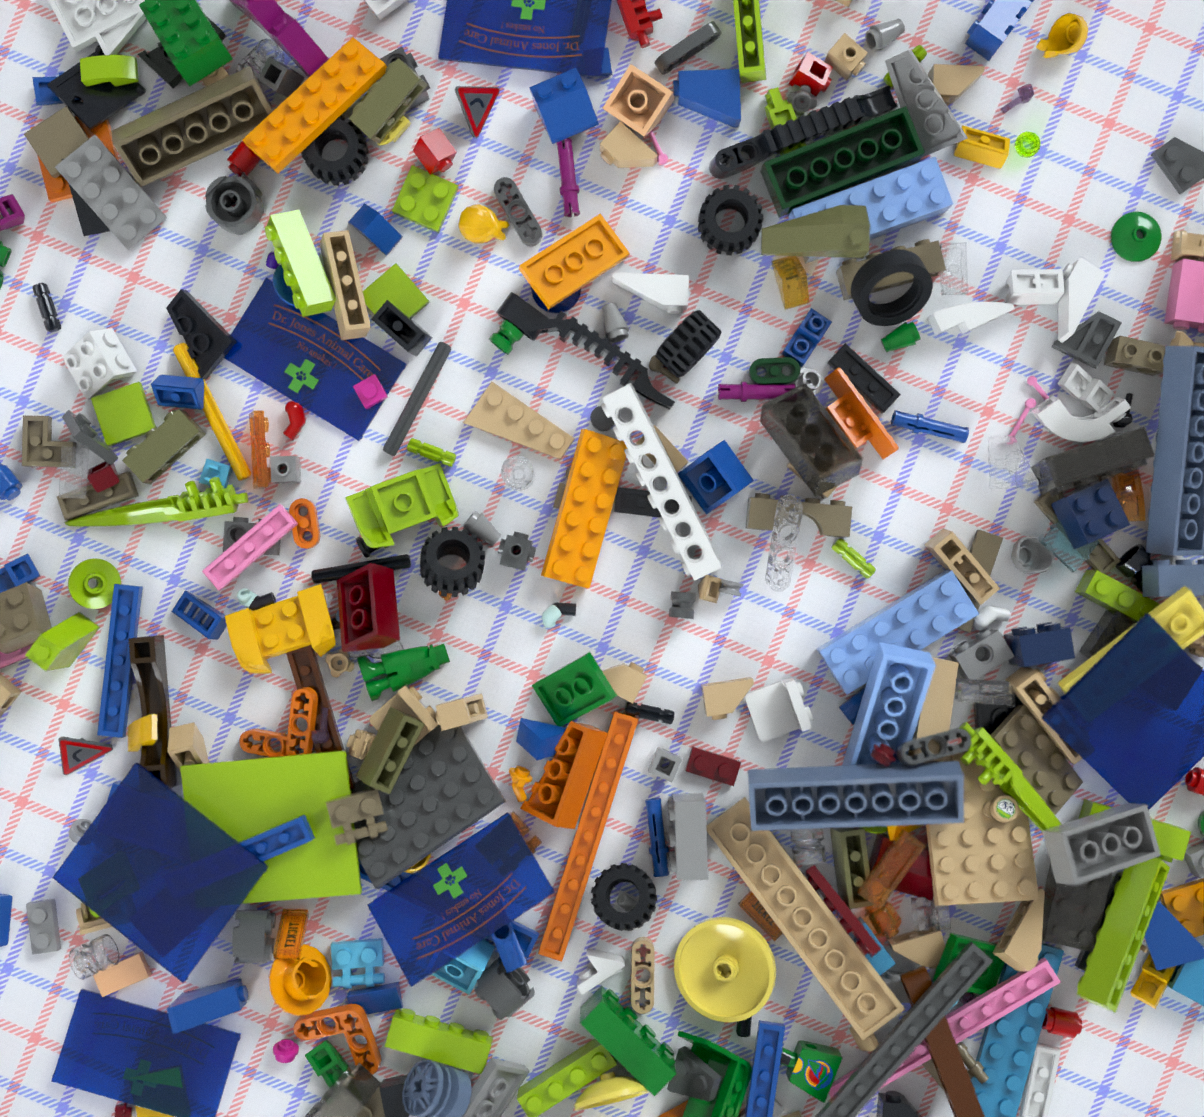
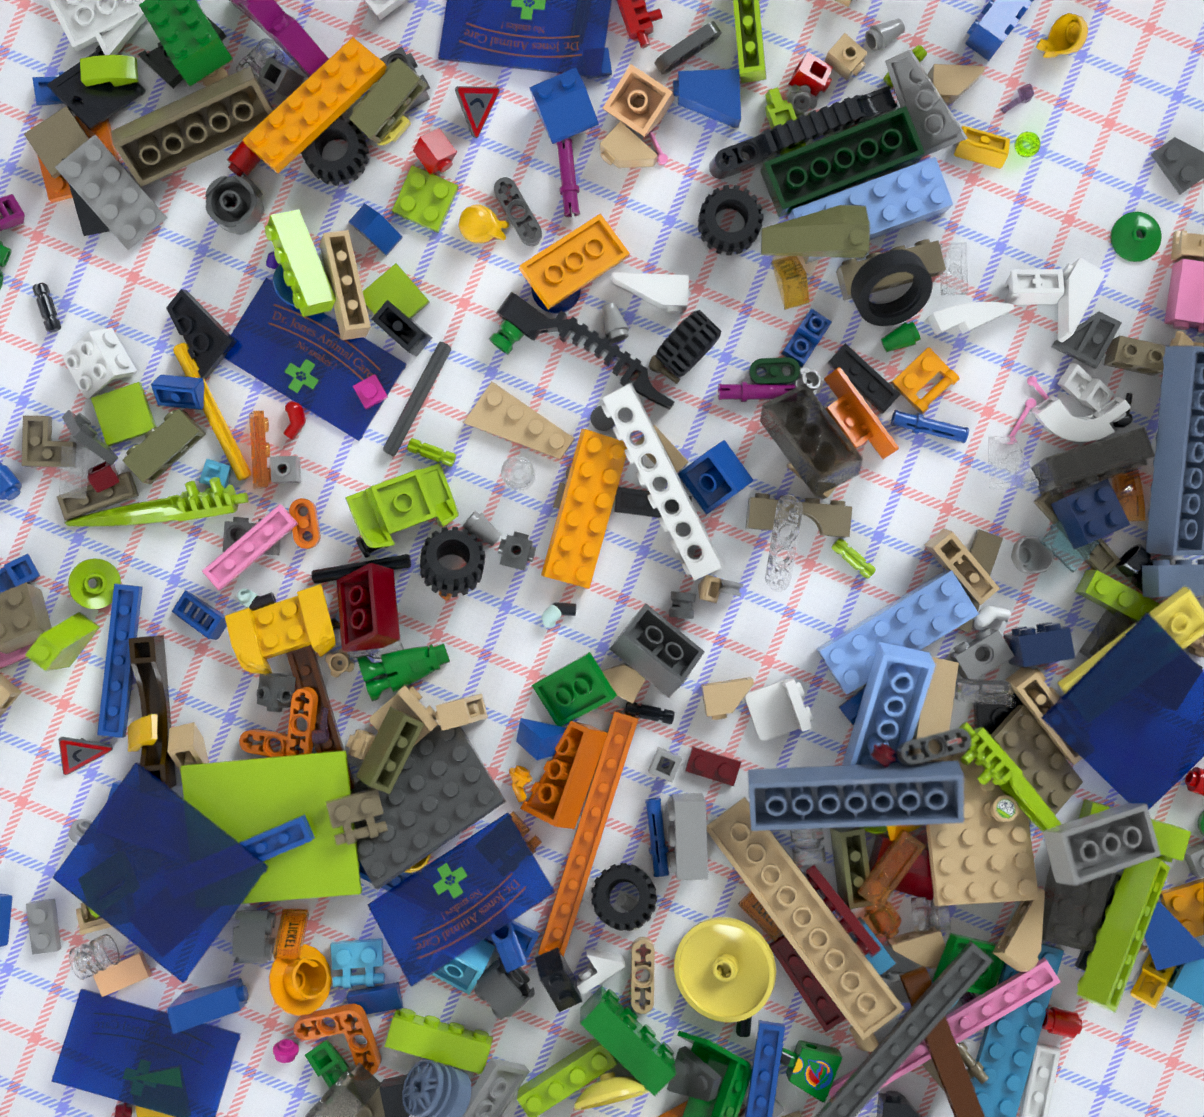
(275, 691): none -> dark grey brick
(558, 979): none -> black brick
(657, 650): none -> dark grey brick
(807, 984): none -> dark red plate
(919, 374): none -> light orange plate

